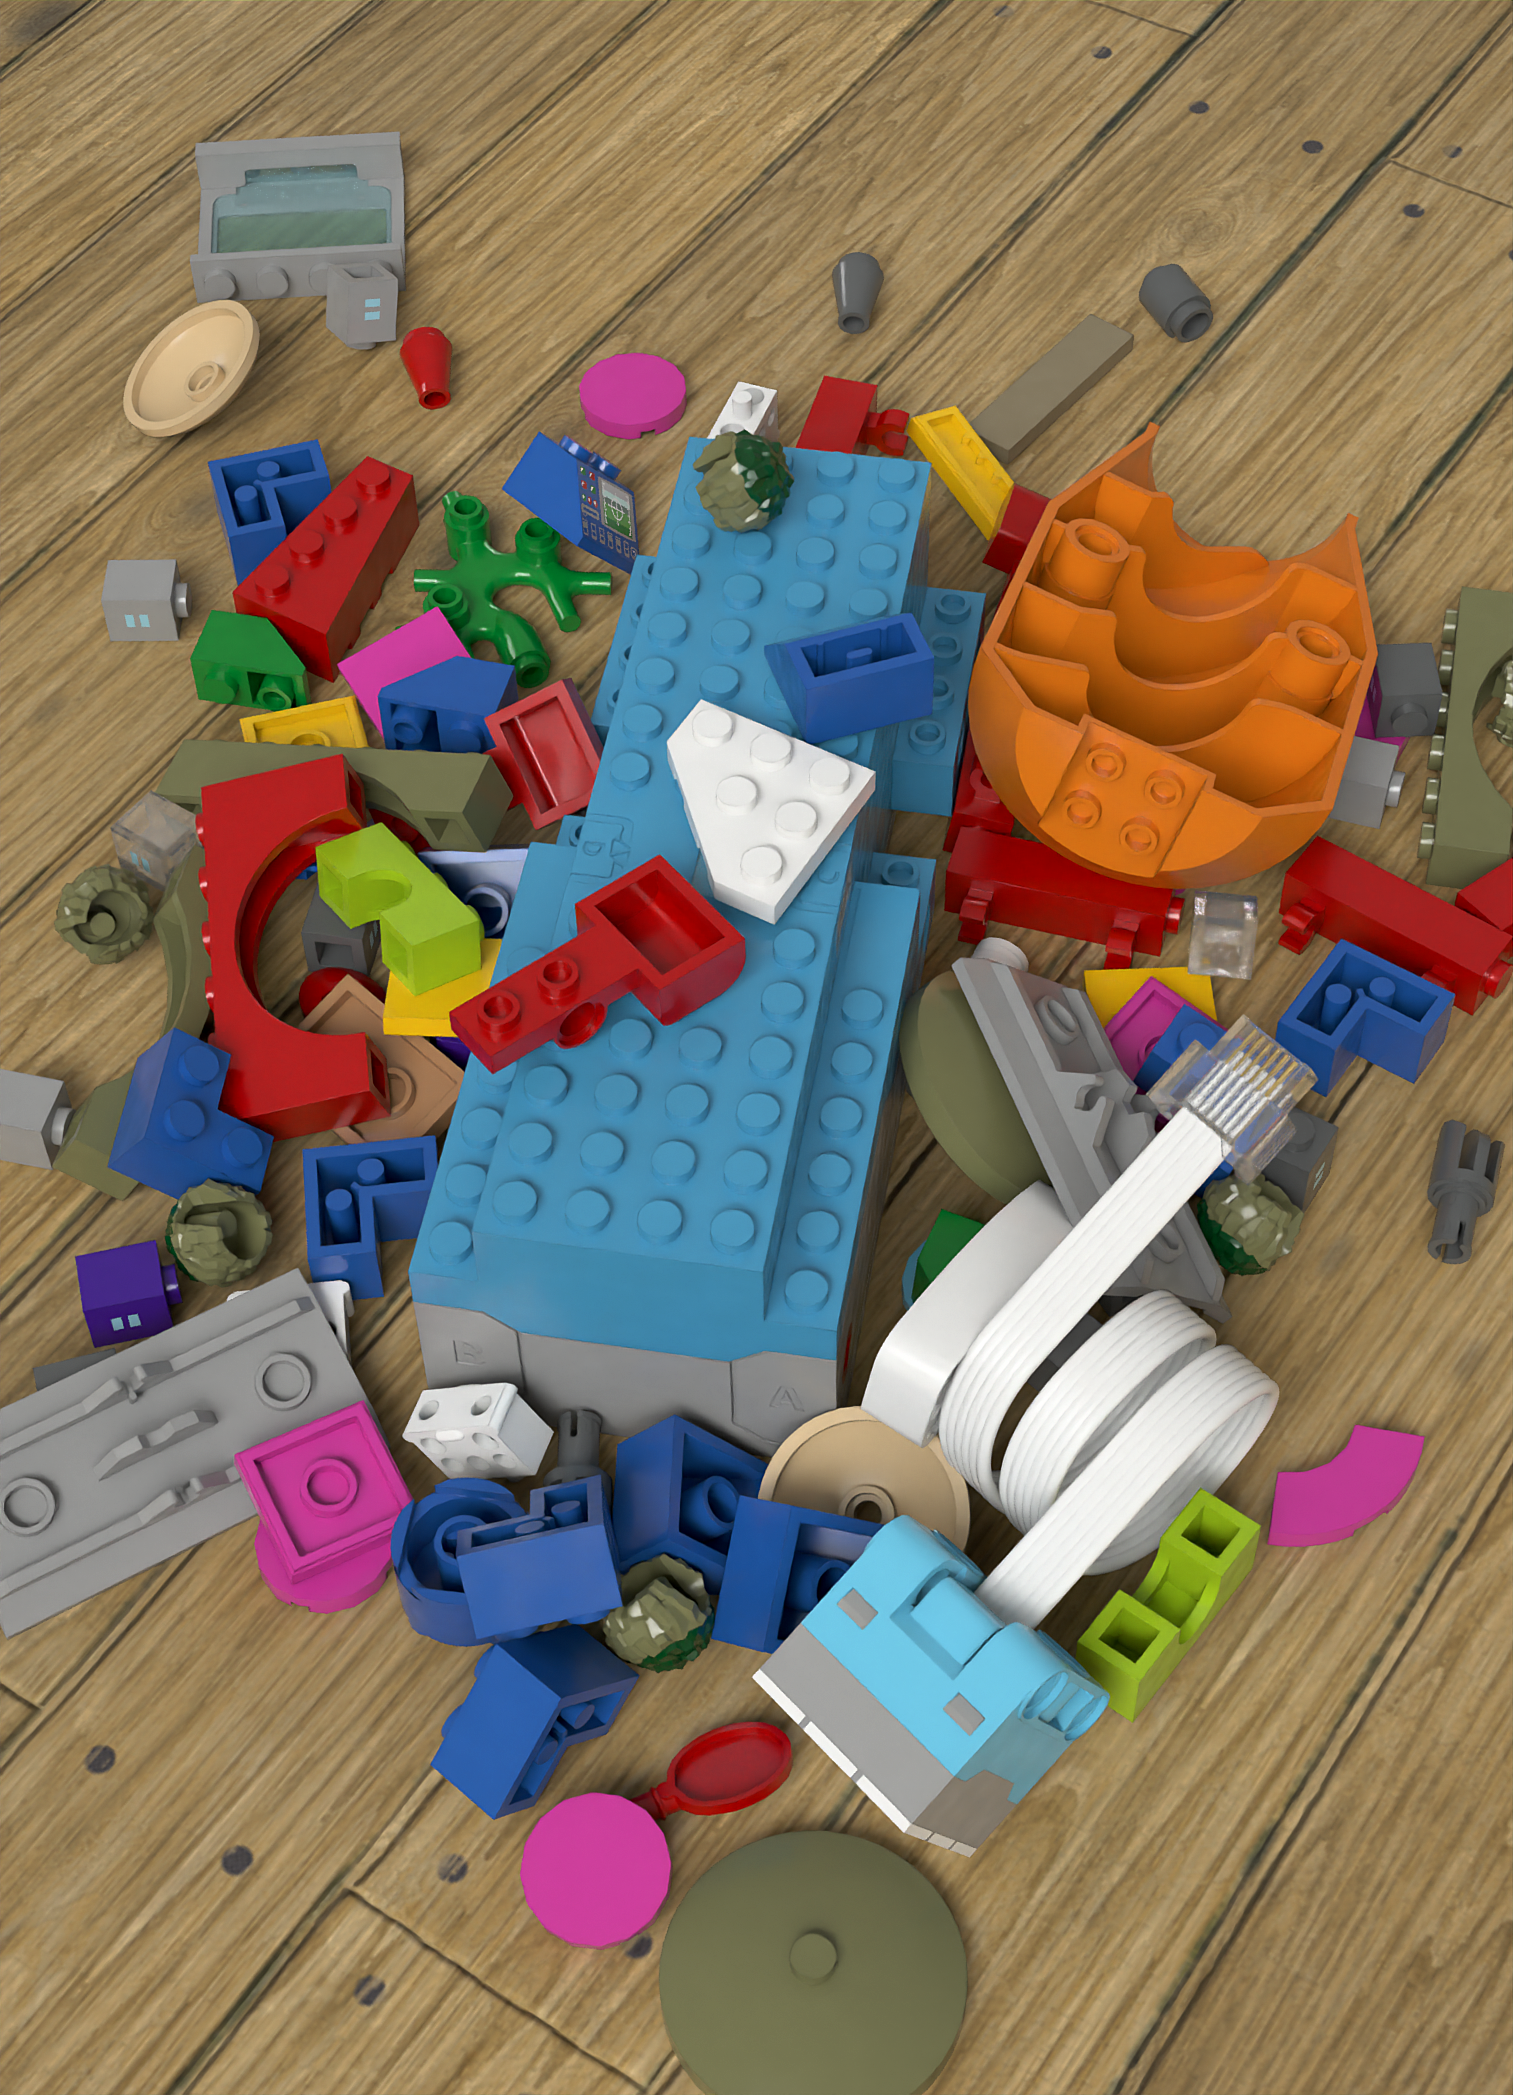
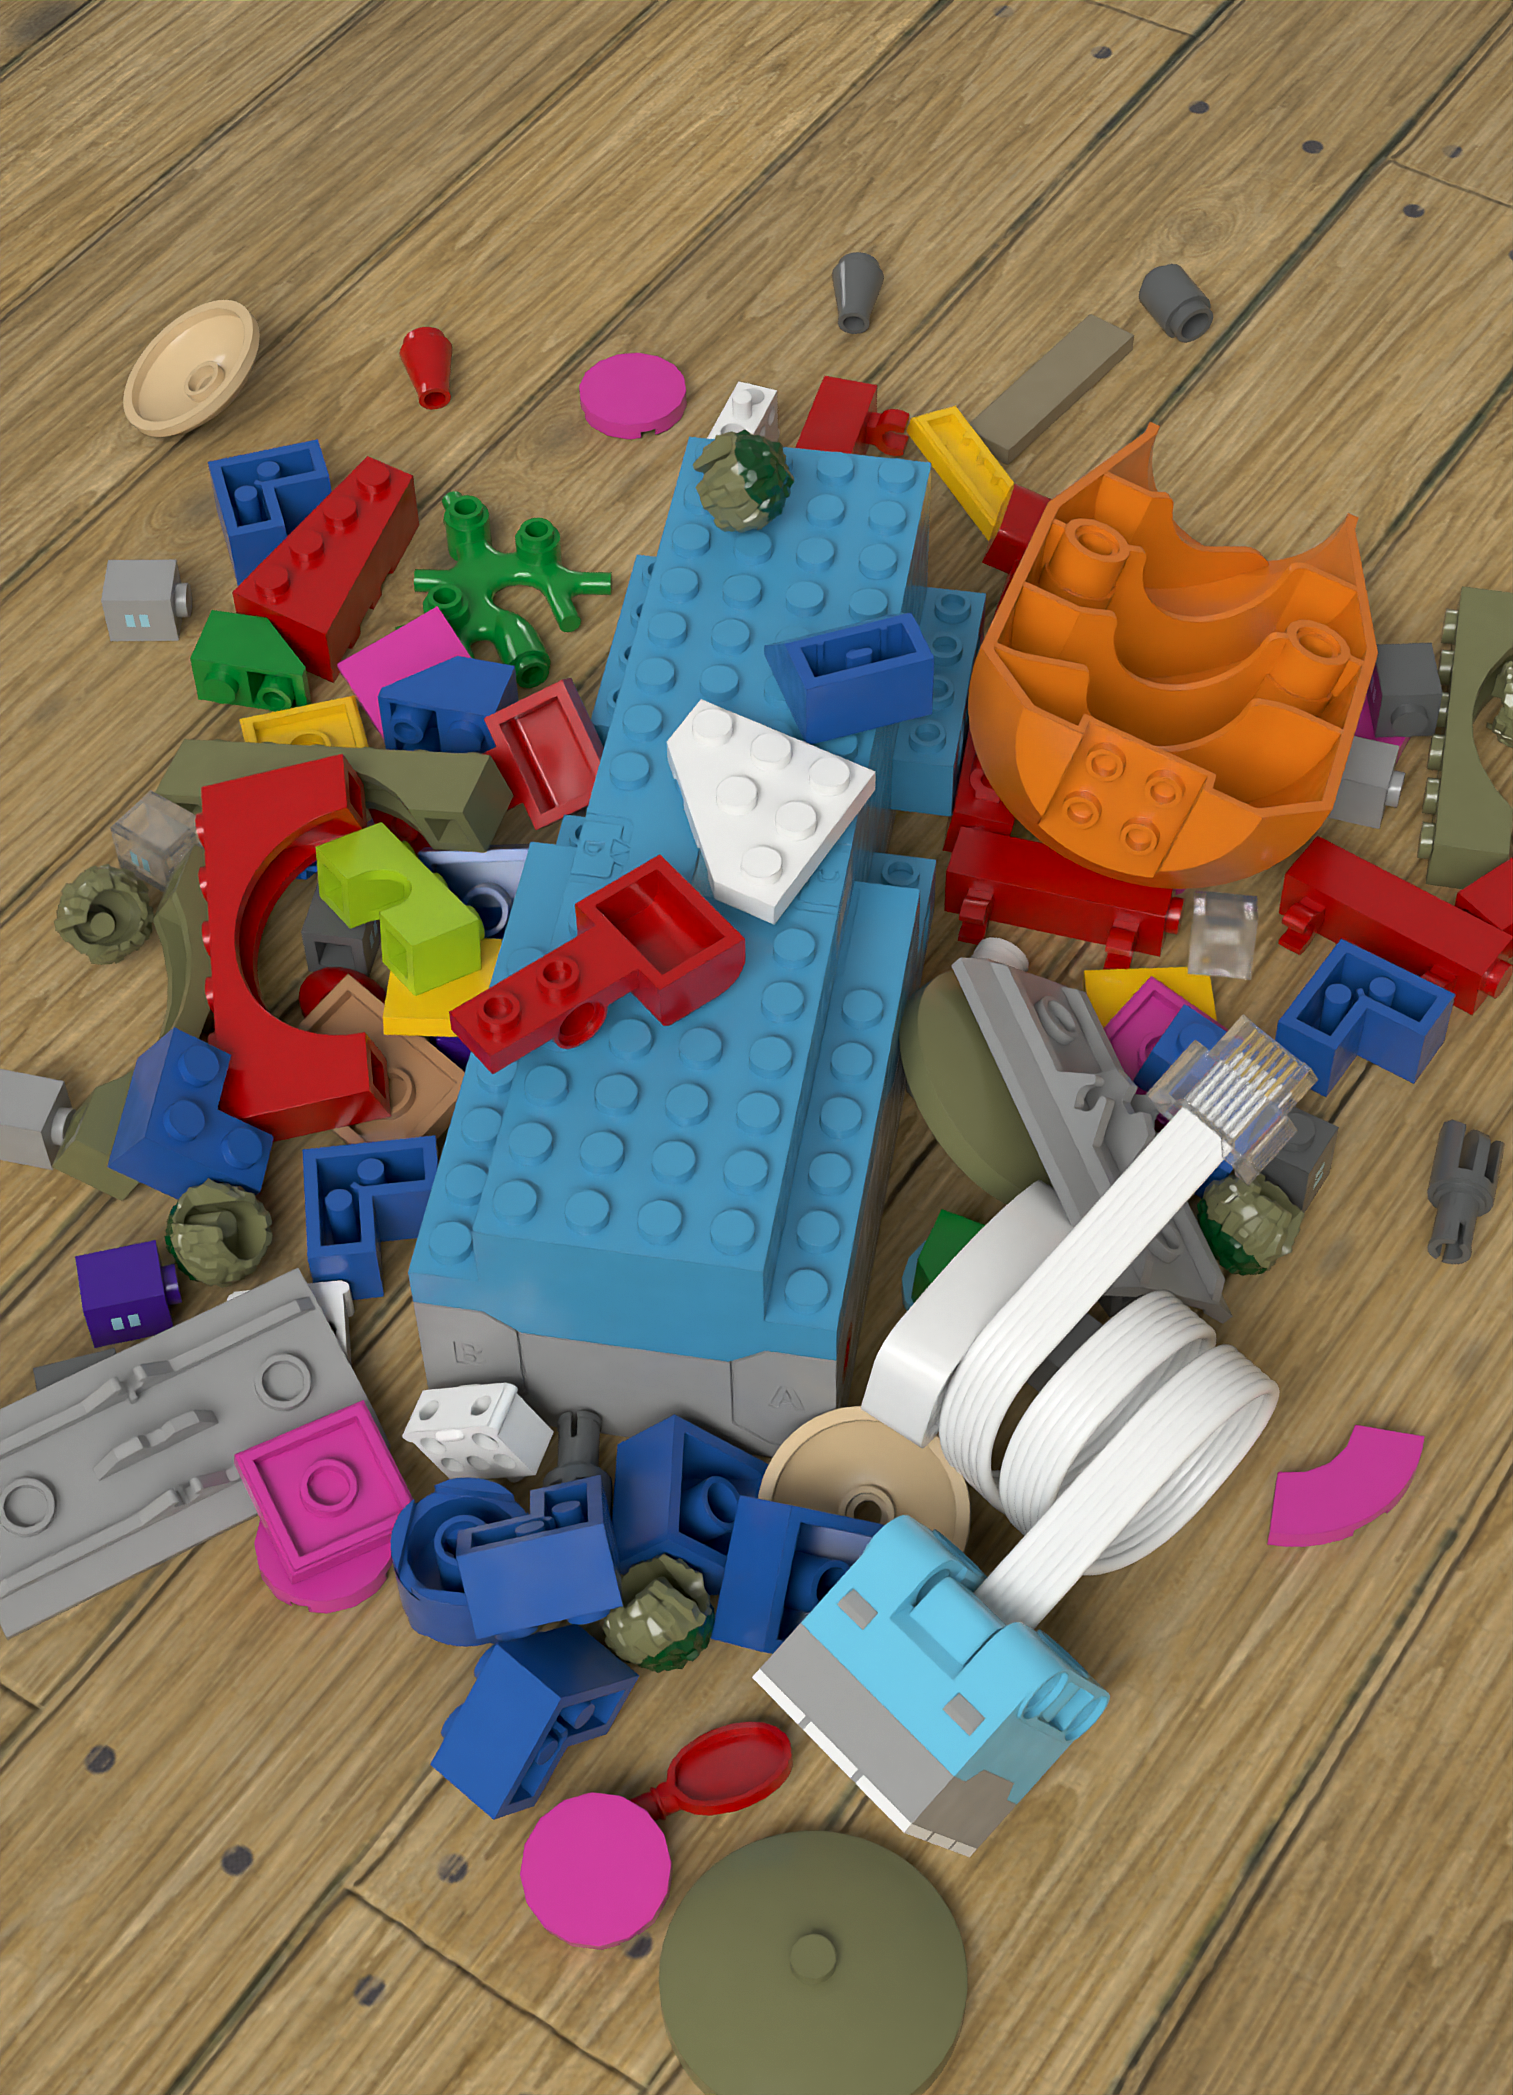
(292, 208): panel -> none
(361, 304): light grey brick -> none
(578, 498): blue slope -> none
(1147, 1634): lime arch -> none

